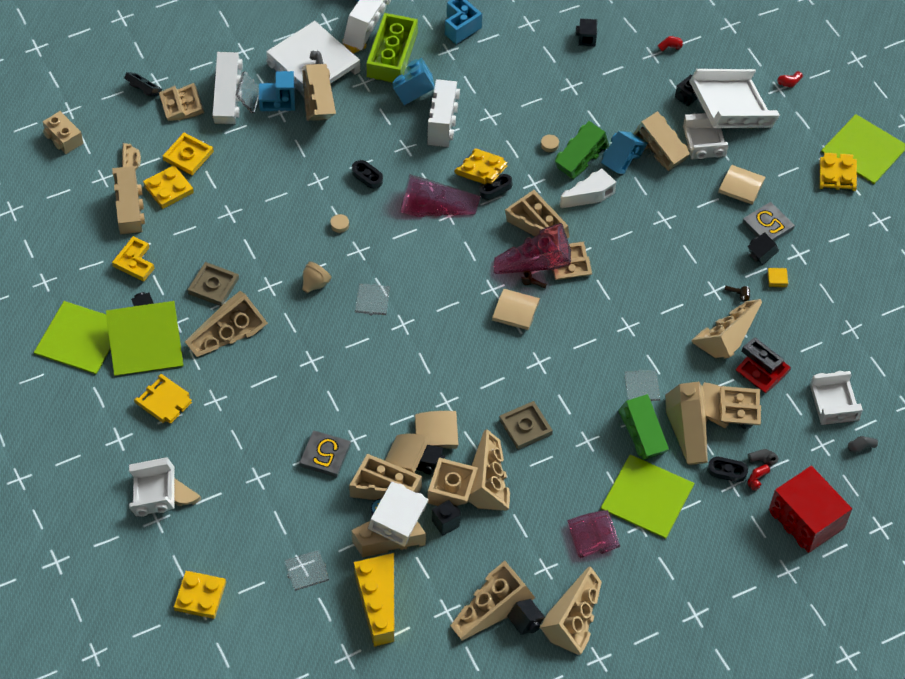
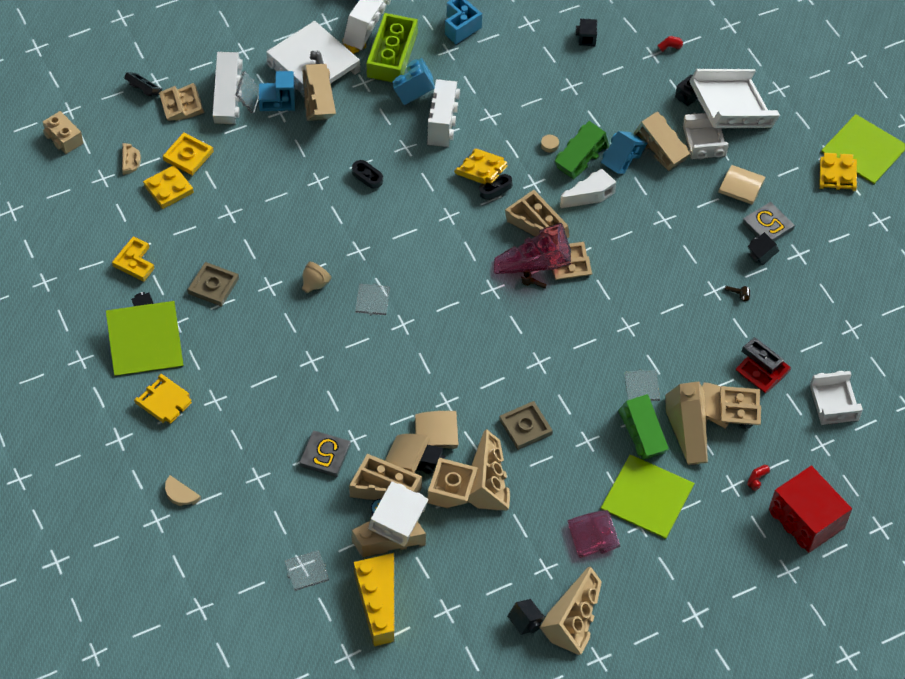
(76, 338): lime piece -> none
(127, 200): tan wedge -> none
(152, 486): white panel -> none
(200, 594): yellow plate -> none
(230, 323): tan wedge -> none
(339, 223): tan tile -> none
(430, 198): clear pink wedge -> none
(446, 517): black brick -> none
(491, 602): tan wedge -> none
(515, 309): tan slope -> none
(727, 469): black plate -> none
(729, 331): tan wedge -> none
(763, 455): dark grey arm -> none
(777, 277): yellow tile -> none
(790, 81): red arm -> none
(861, 443): dark grey arm -> none

